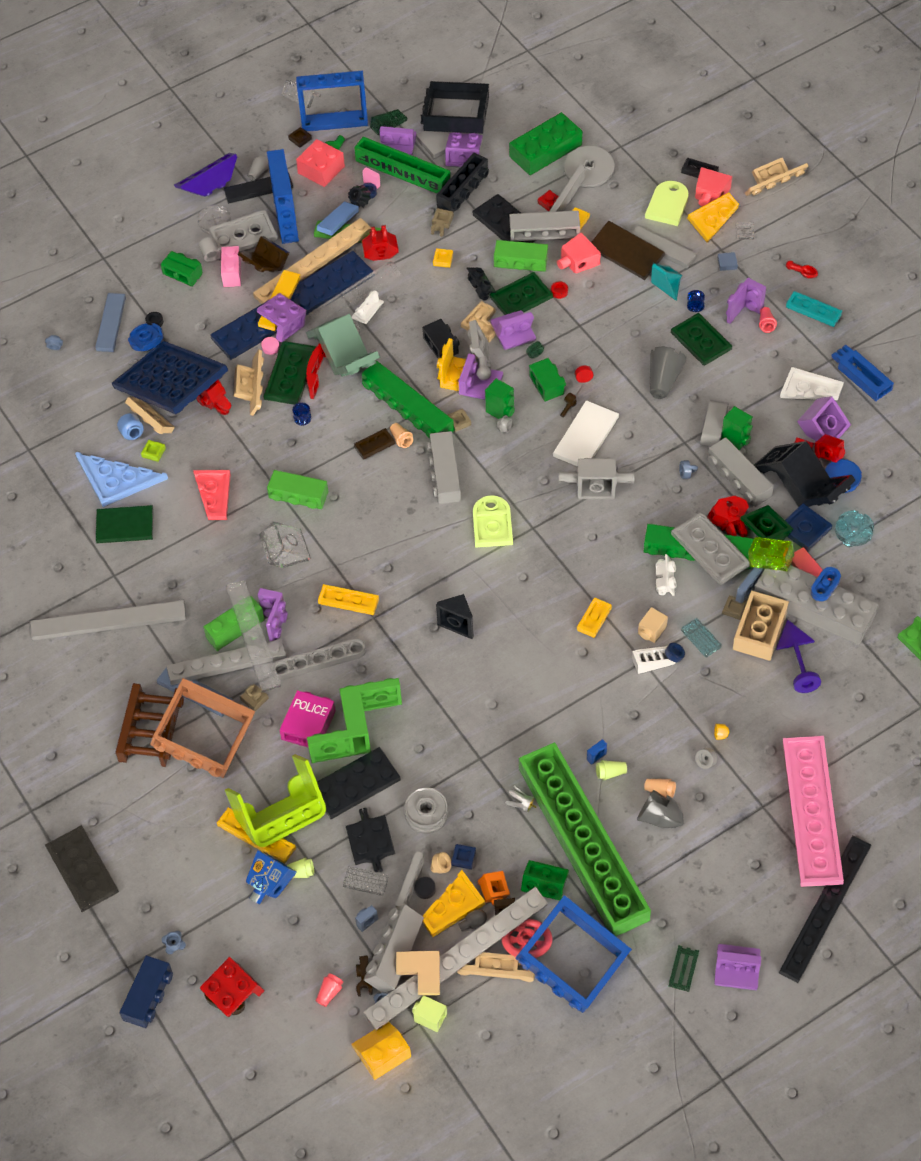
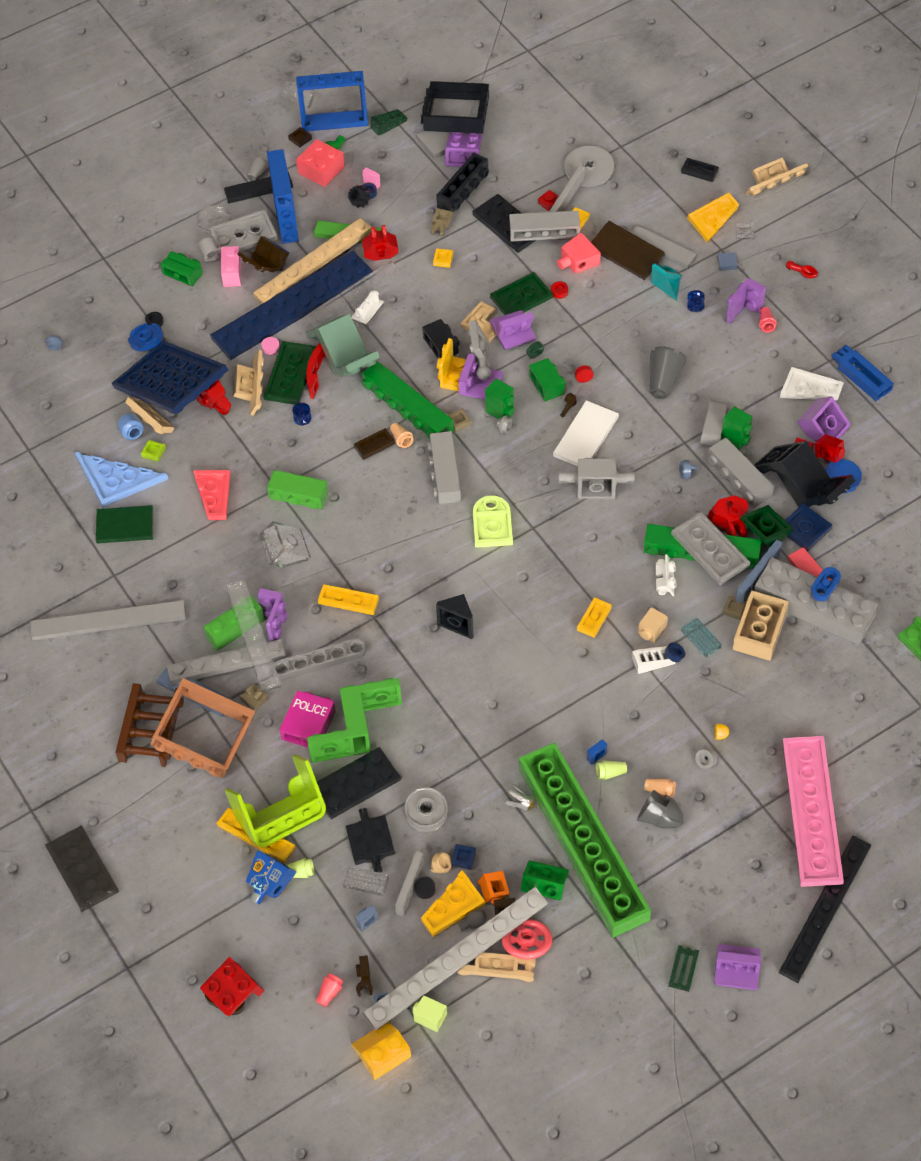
(110, 322): sand blue tile -> none
(146, 992): dark blue brick -> none
(169, 938): sand blue plate -> none
(210, 177): dark purple wedge -> none
(285, 286): yellow tile -> none
(285, 314): medium lavender bracket -> none
(337, 218): medium blue tile -> none
(396, 937): light grey brick -> none
(398, 138): medium lavender bracket -> none
(401, 165): green brick -> none
(425, 965): tan tile -> none
(481, 282): black hinge -> none
(521, 255): bright green brick -> none
(545, 143): green brick -> none
(591, 927): blue window -> none
(668, 205): yellowish green tile -> none
(701, 339): dark green tile -> none
(711, 186): coral torso -> none
(771, 554): clear neon green brick -> none
(793, 637): dark purple piece -> none
(814, 309): teal plate -> none
(851, 537): clear light blue plate -> none

